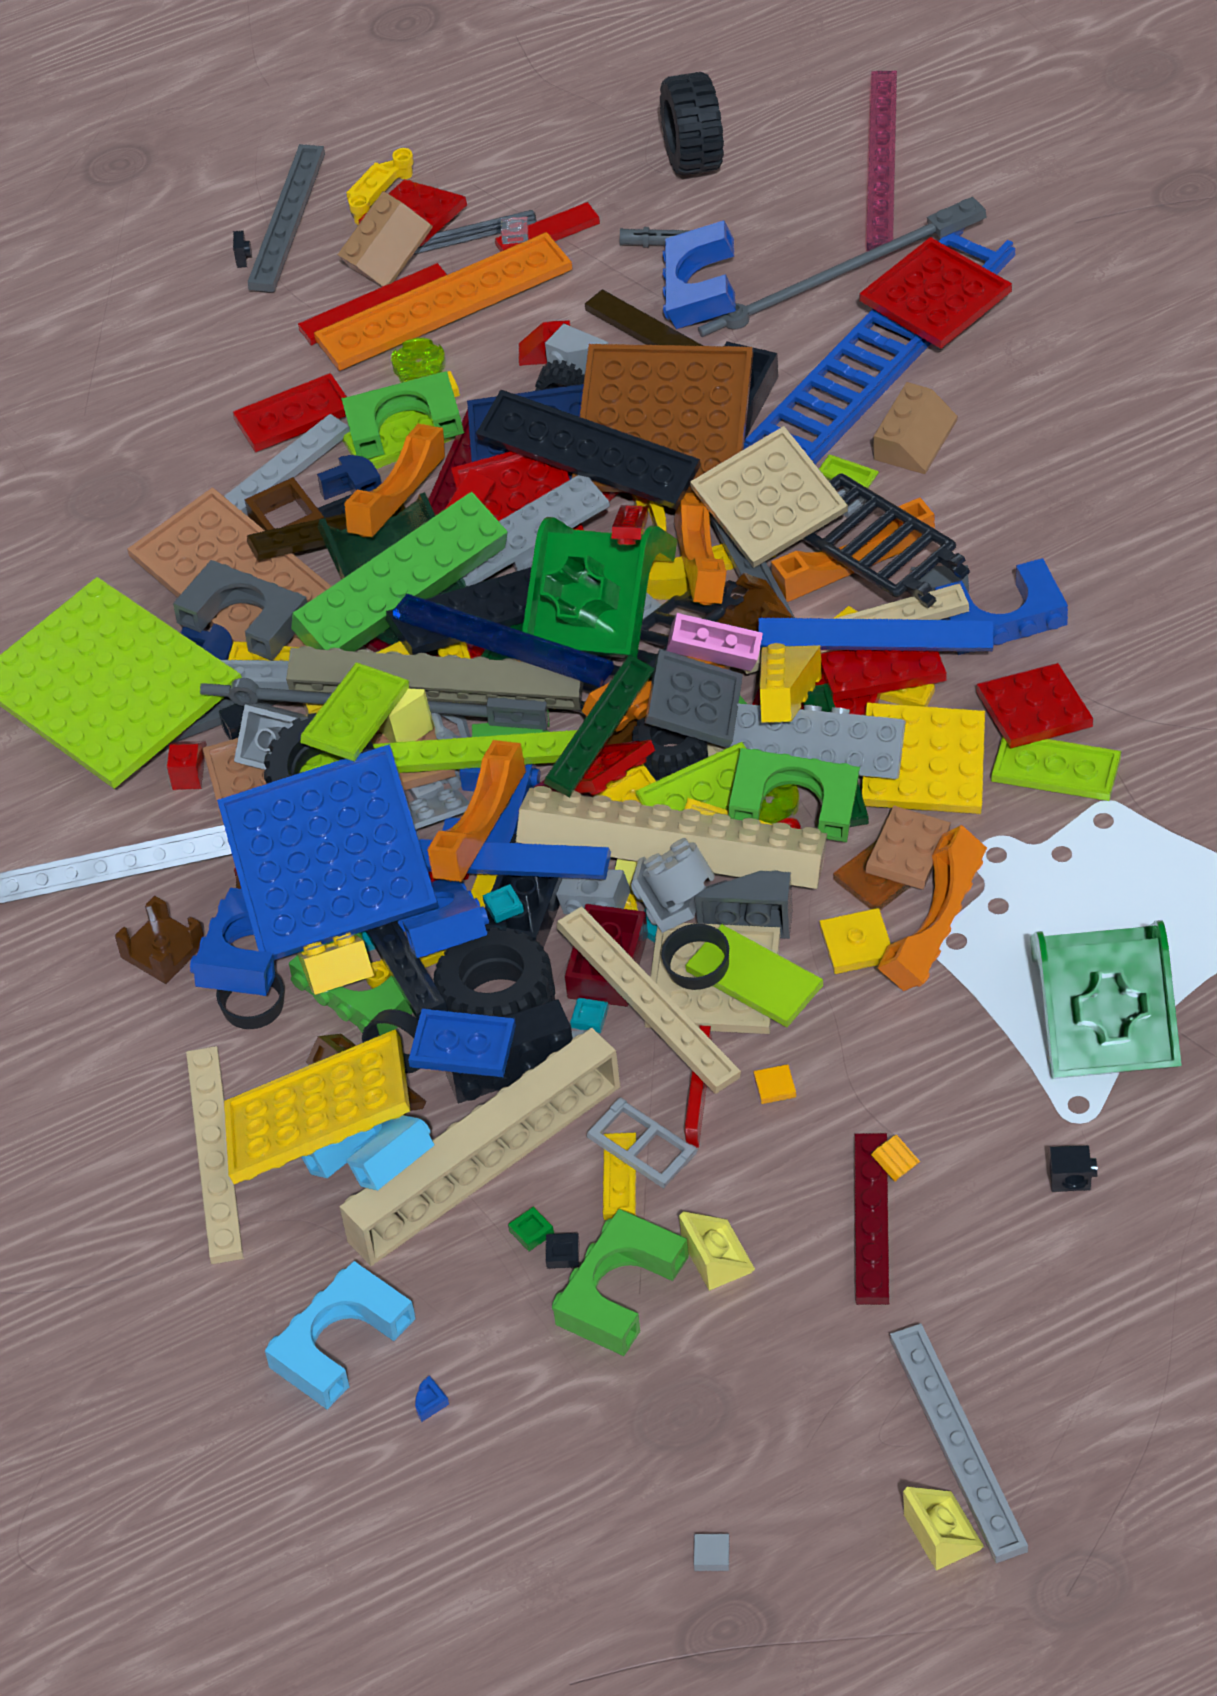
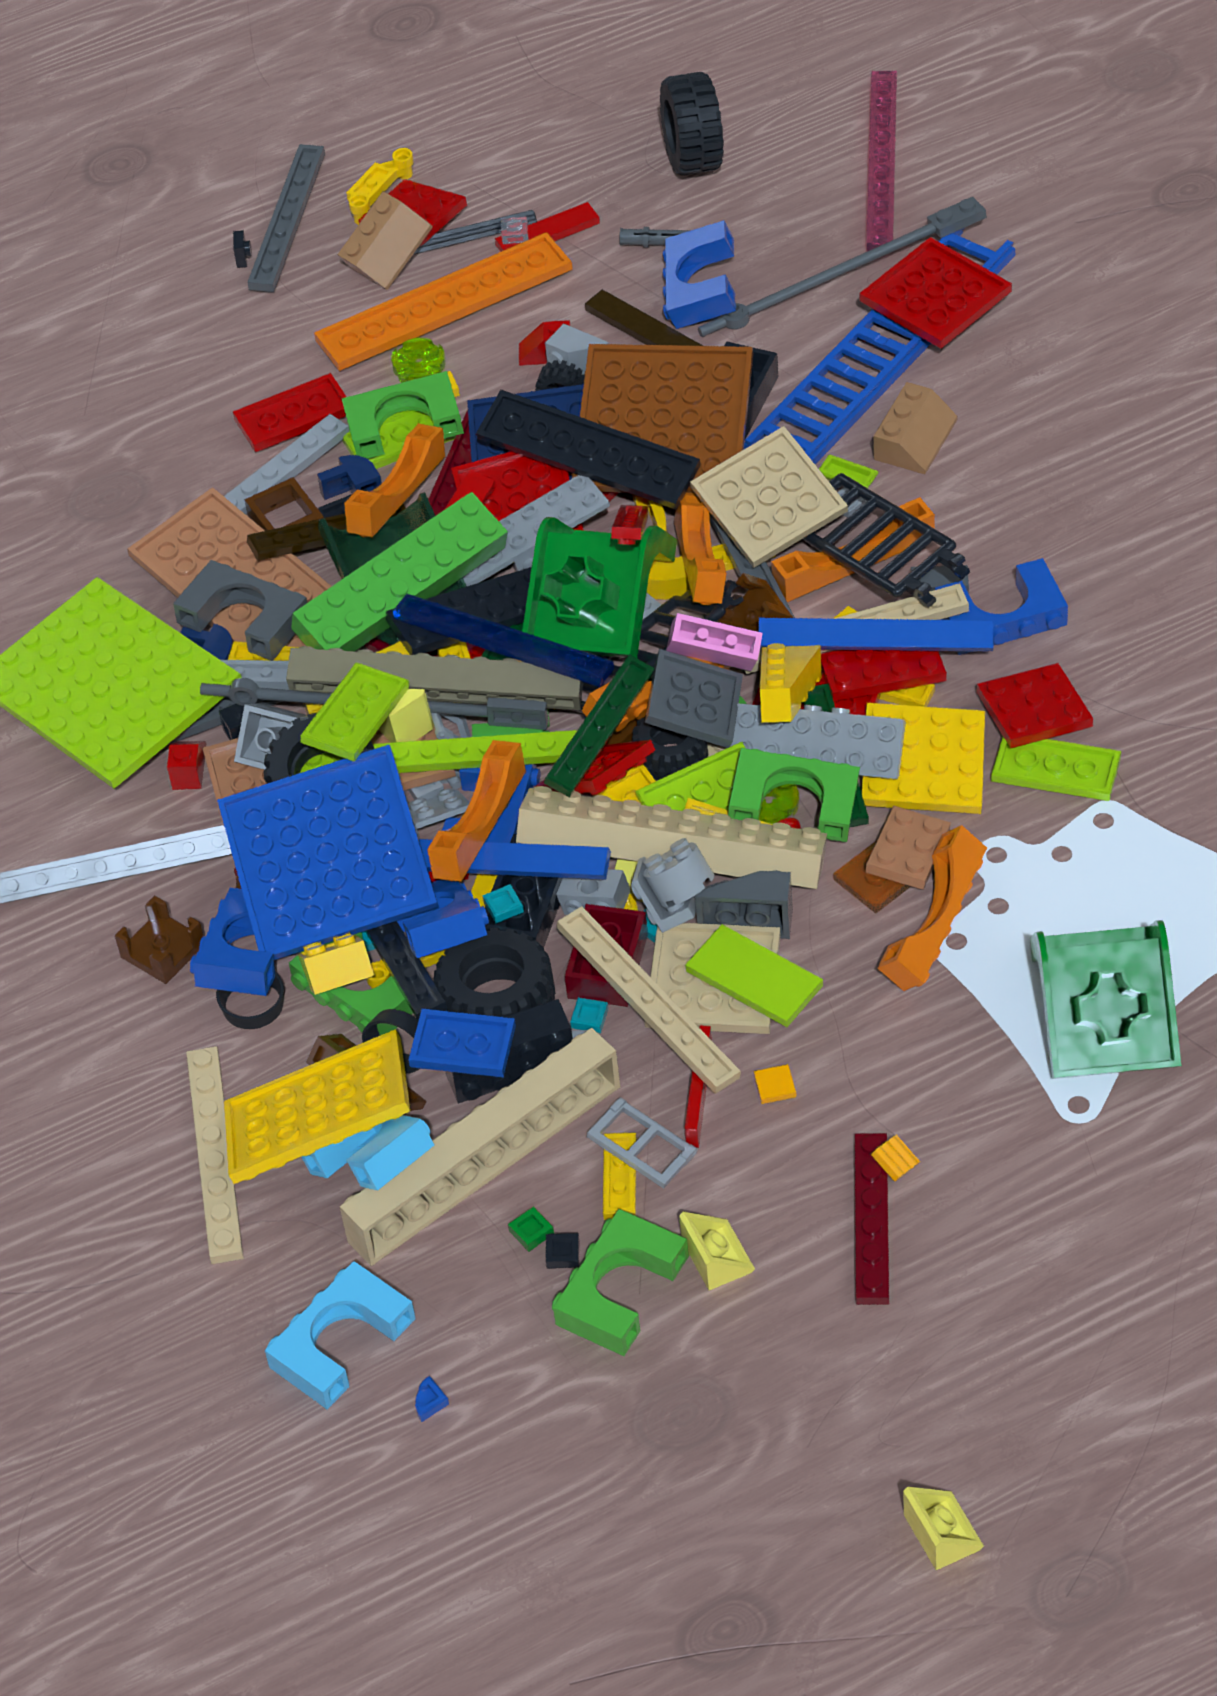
(369, 300): red tile -> none
(689, 934): black tyre -> none
(711, 1552): light grey tile -> none
(855, 940): yellow plate -> none
(959, 1443): light grey plate -> none
(1071, 1168): black brick -> none

